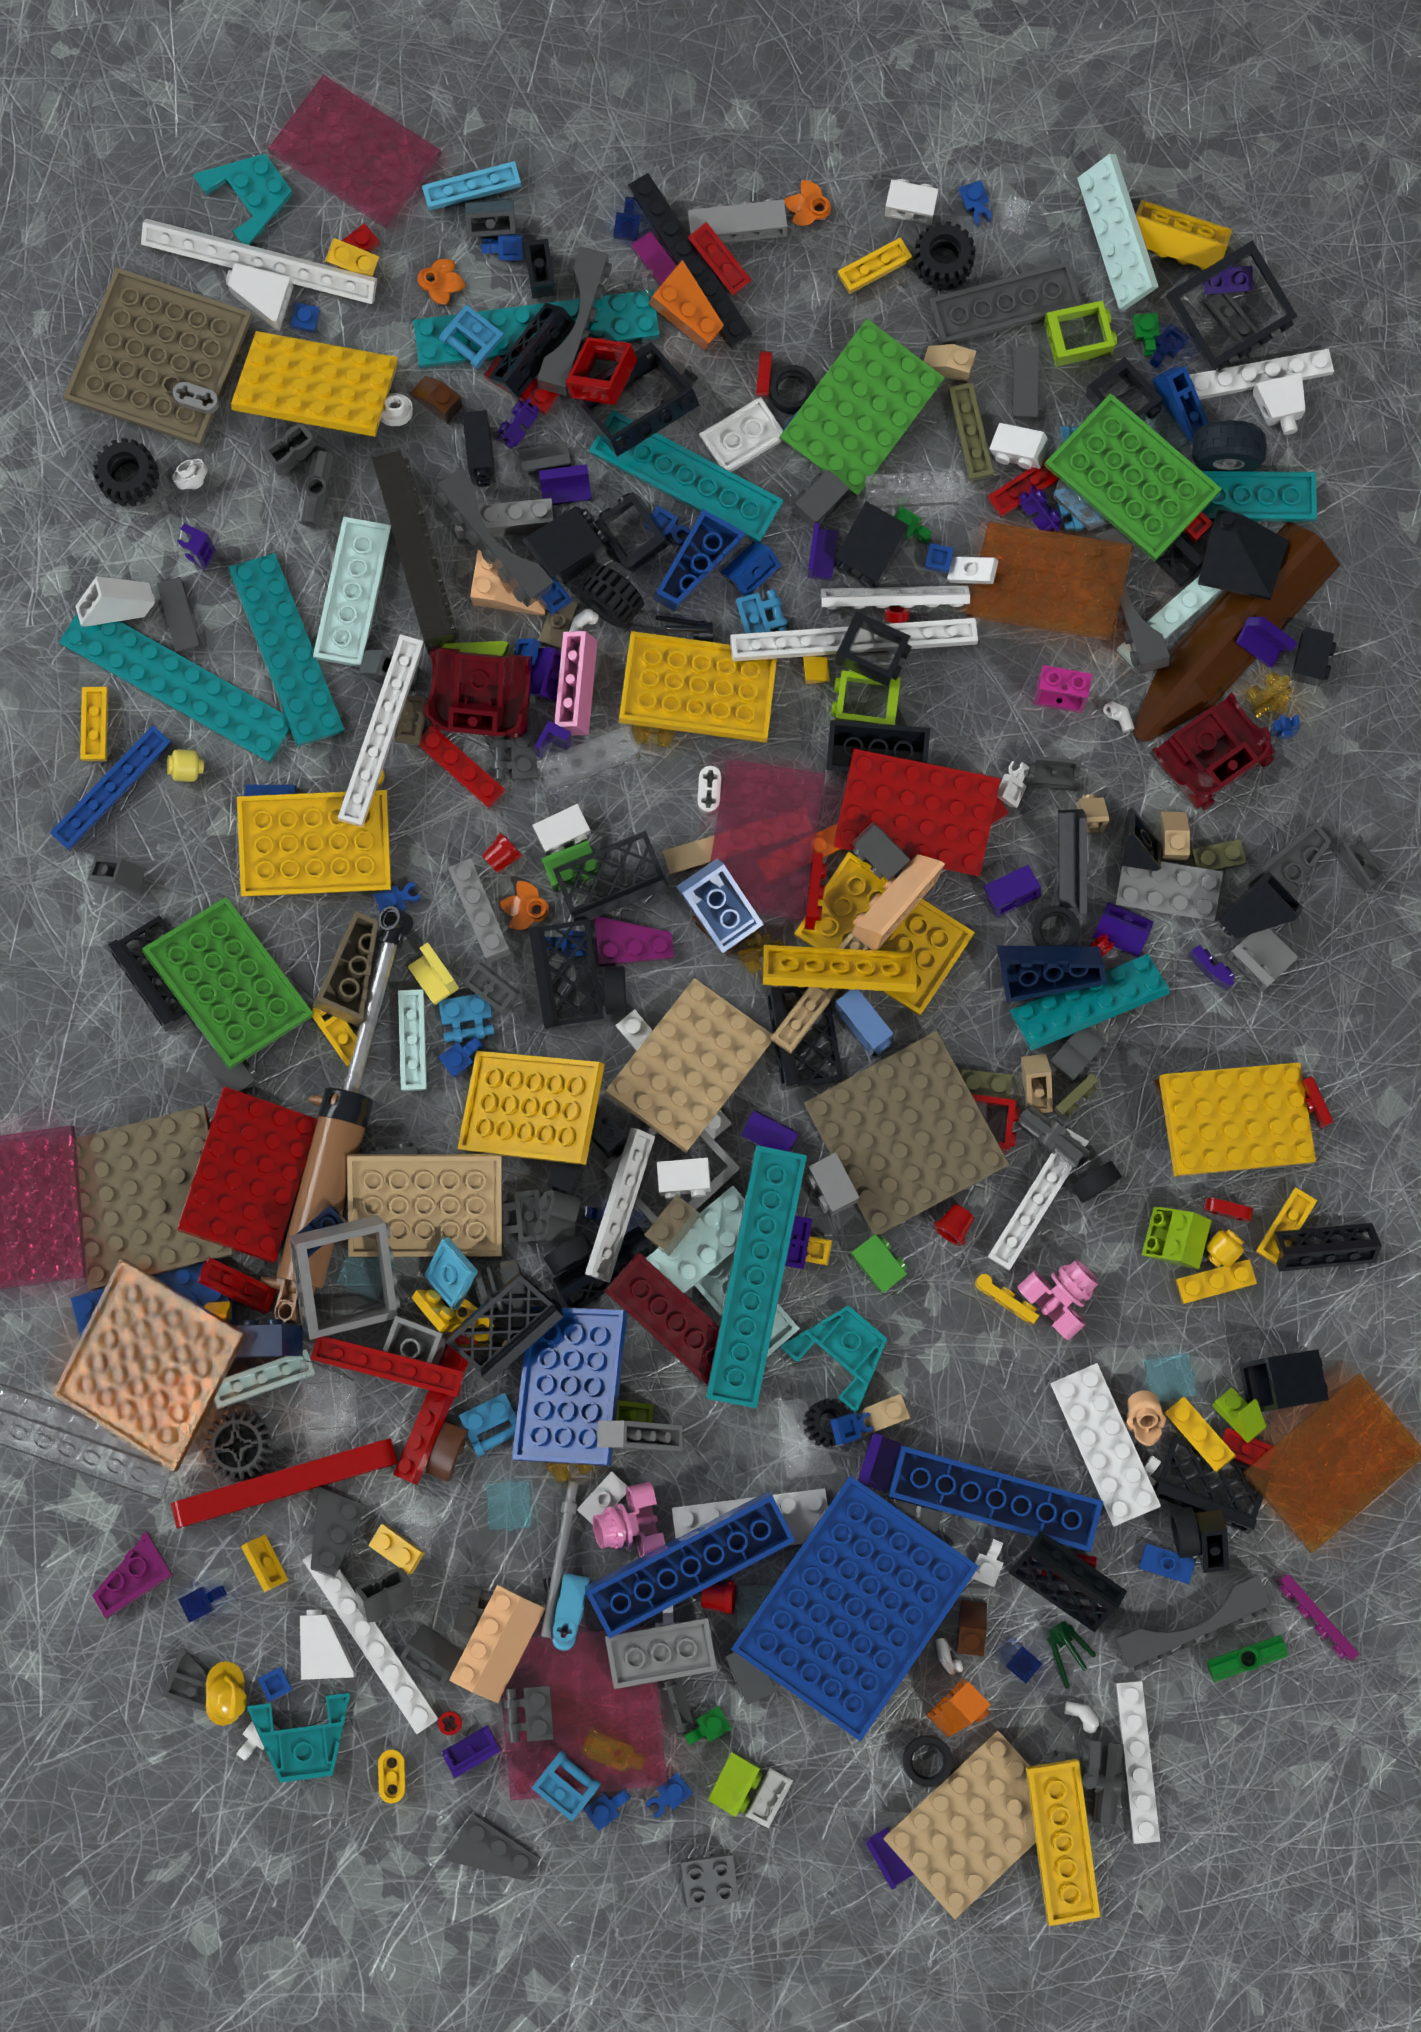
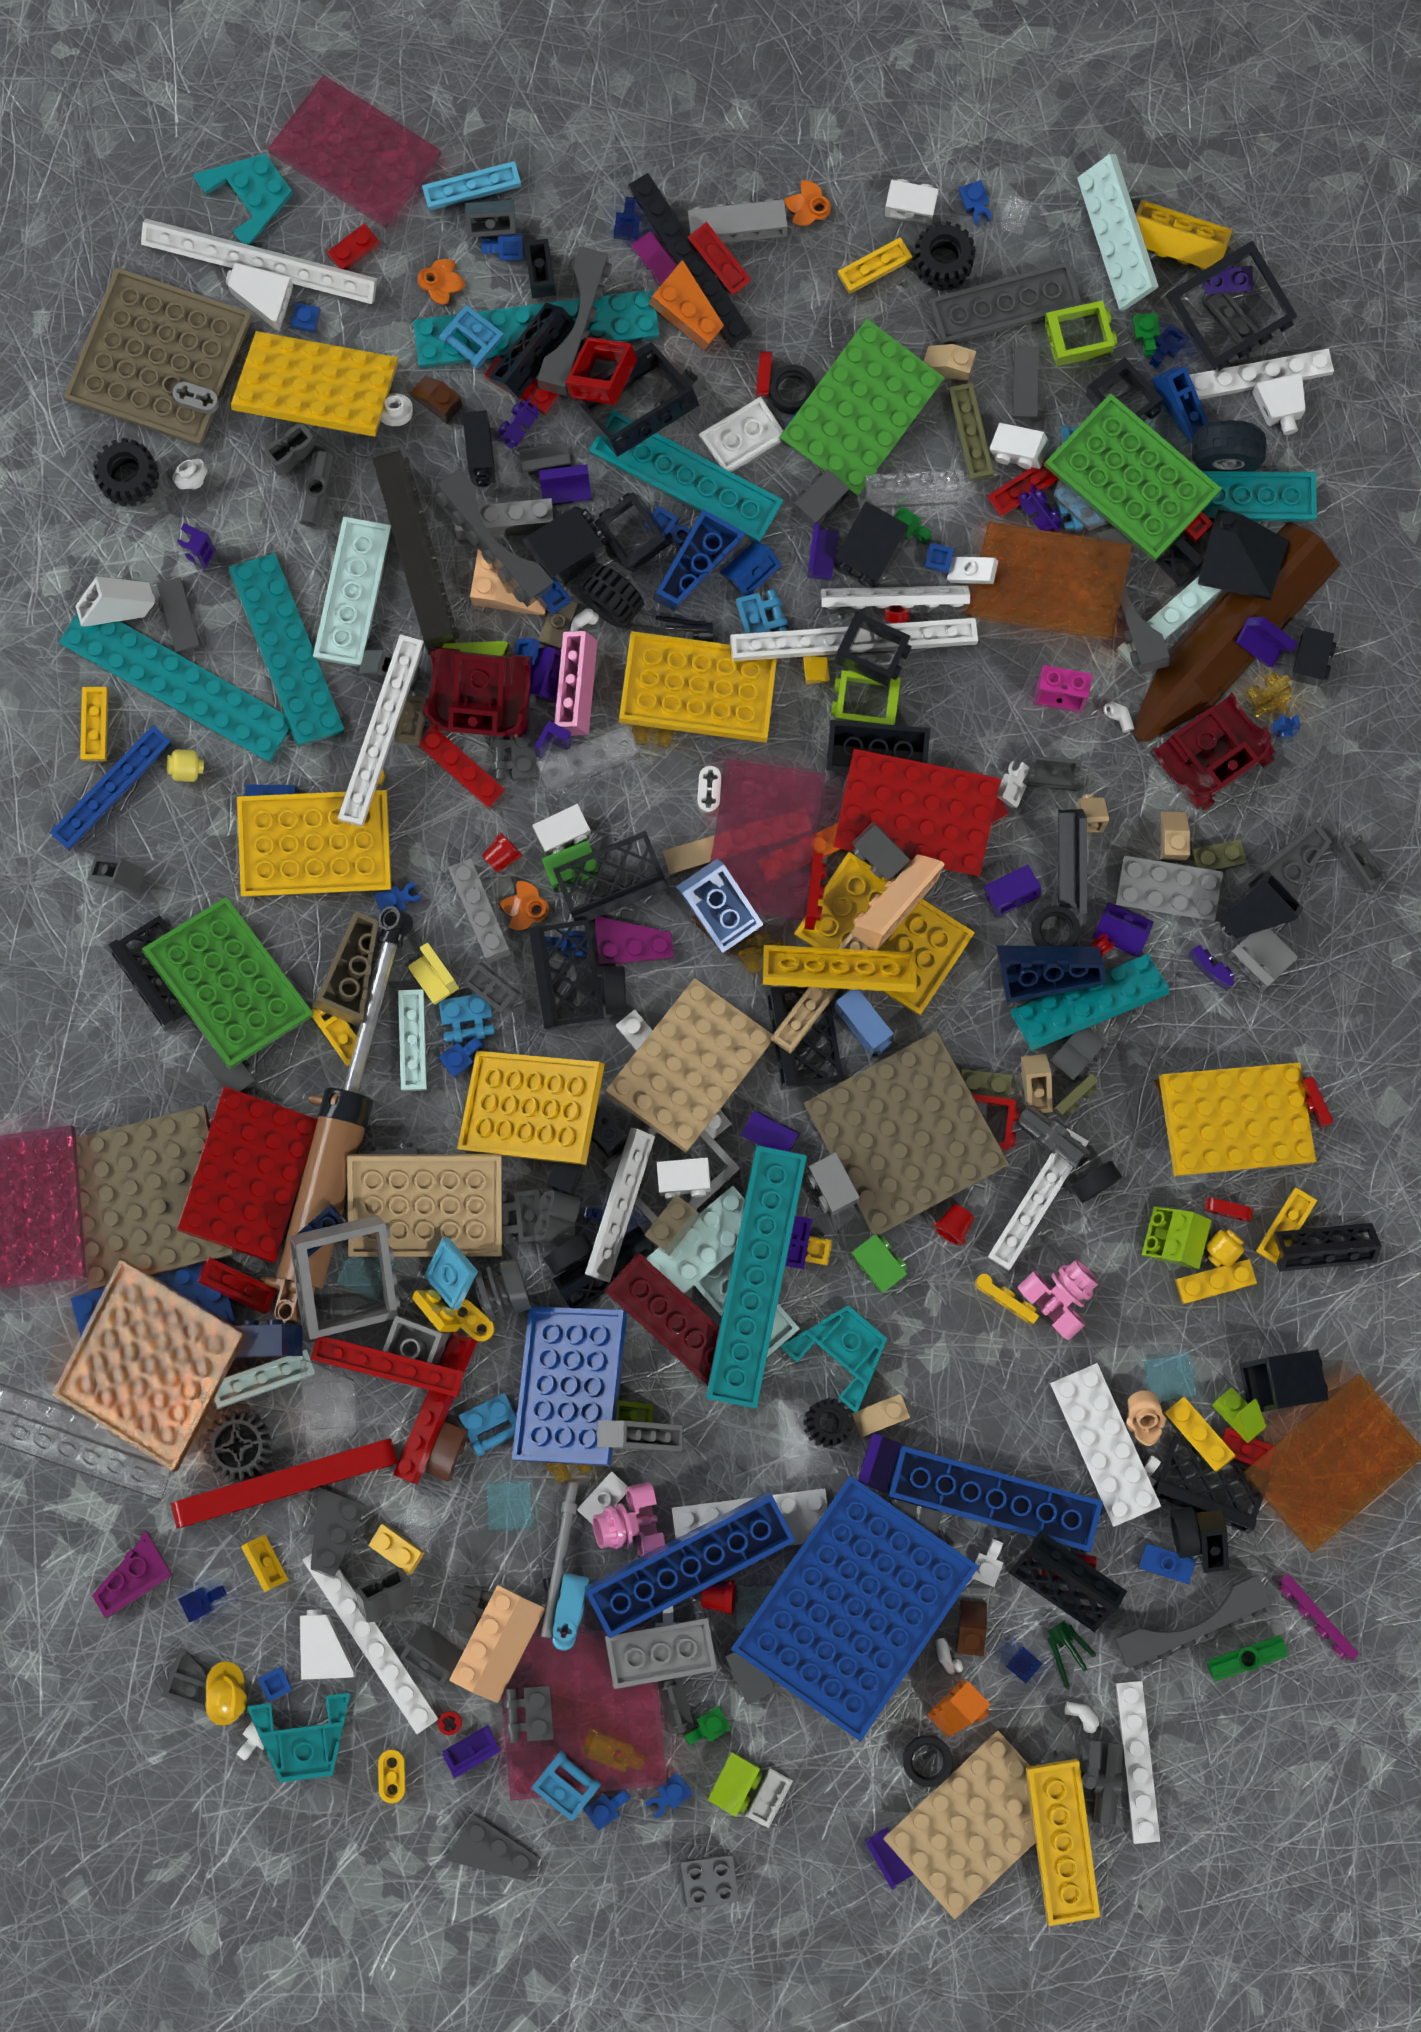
(221, 1309): yellow slope -> none
(351, 258): yellow plate -> none
(522, 1336): black fence -> none
(849, 1427): blue plate -> none
(1139, 844): black slope -> none

